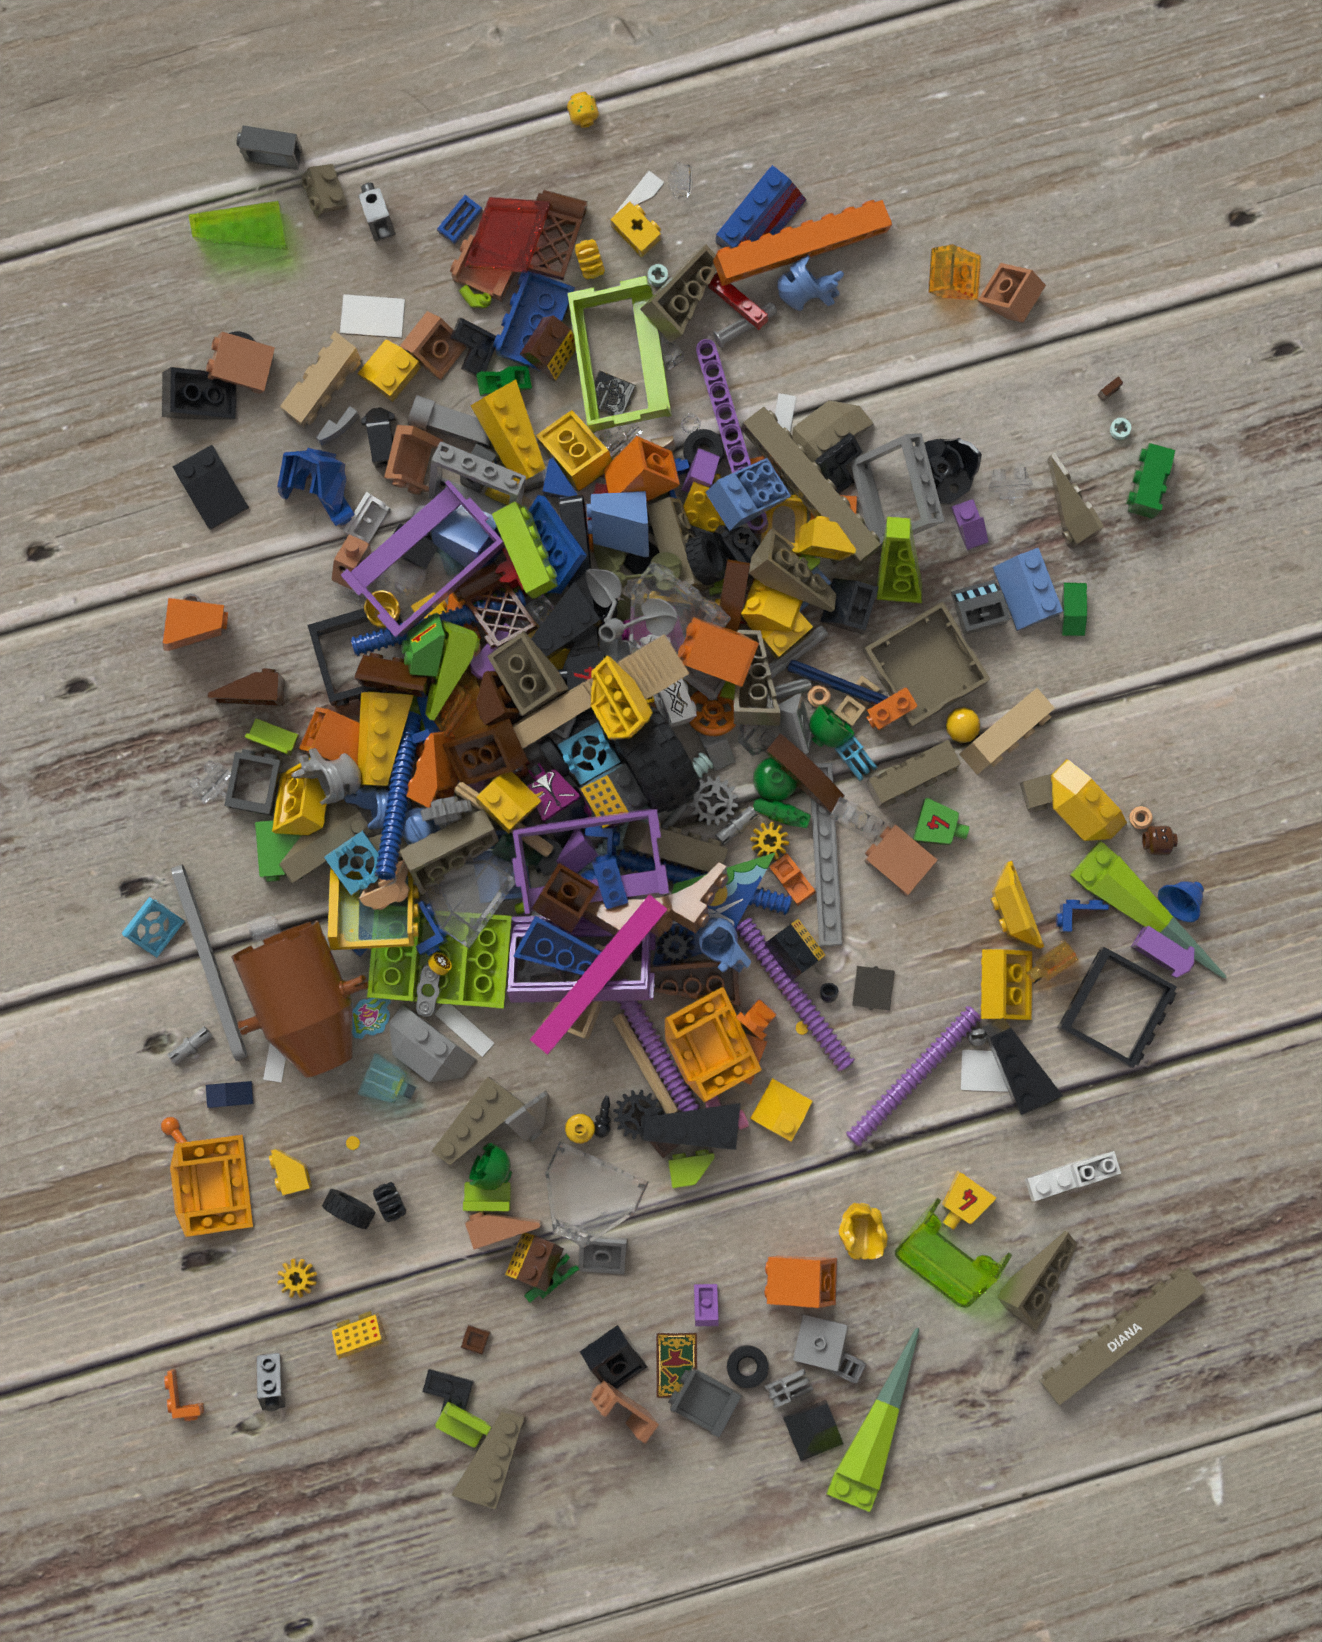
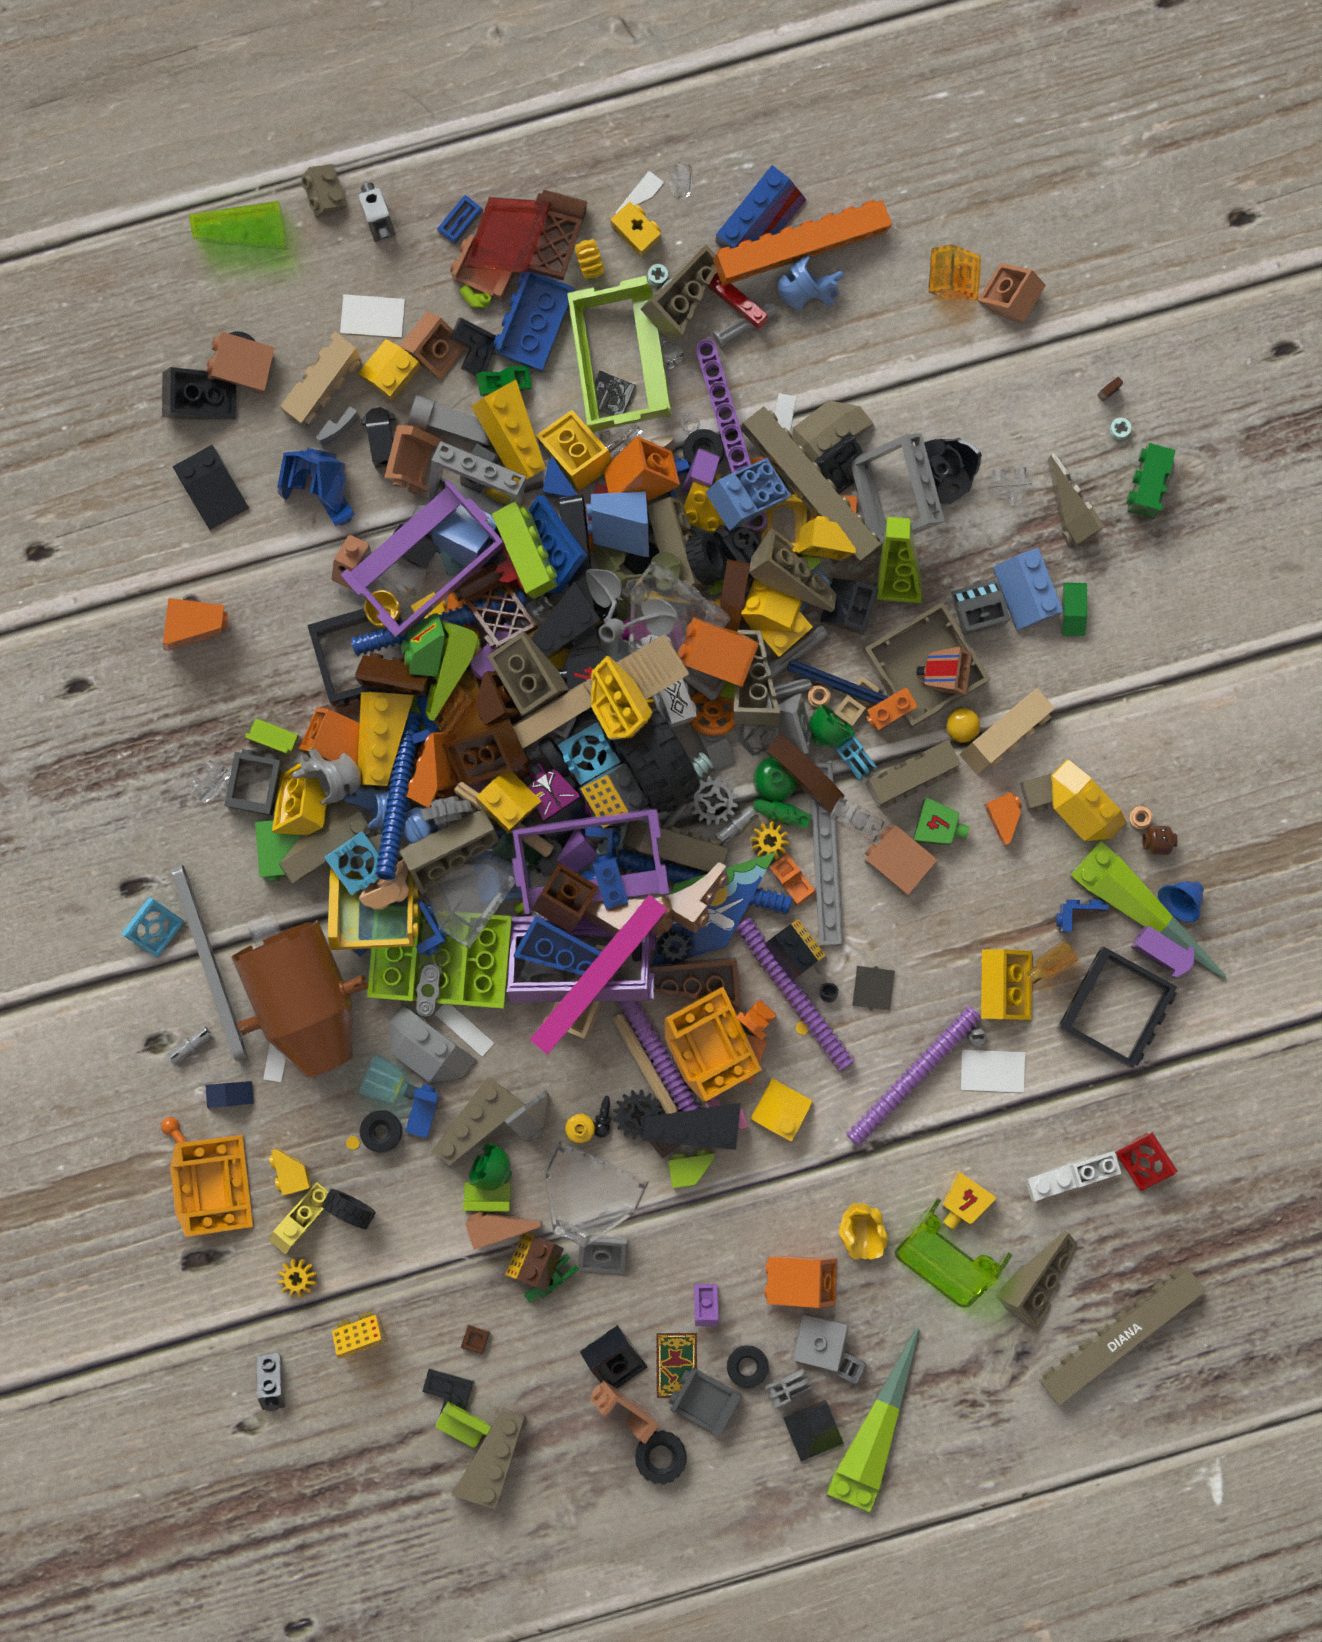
(189, 1412): orange bracket -> none
(253, 689): reddish brown slope -> none
(269, 147): dark grey window -> none
(299, 1219): none -> light yellow slope
(367, 518): white hinge -> none
(368, 1135): none -> black tyre
(370, 1017): sticker -> none
(389, 1202): black gear -> none
(422, 1111): none -> blue bracket
(439, 963): yellow tile -> none
(550, 347): reddish brown slope -> none
(582, 109): yellow head -> none
(668, 1474): none -> black tyre
(720, 943): medium blue piece -> none
(947, 670): none -> nougat torso
(970, 524): medium lavender slope -> none
(1004, 815): none -> orange slope
(1014, 908): yellow wedge -> none
(1021, 1073): black wedge -> none
(1142, 1181): none -> red piece

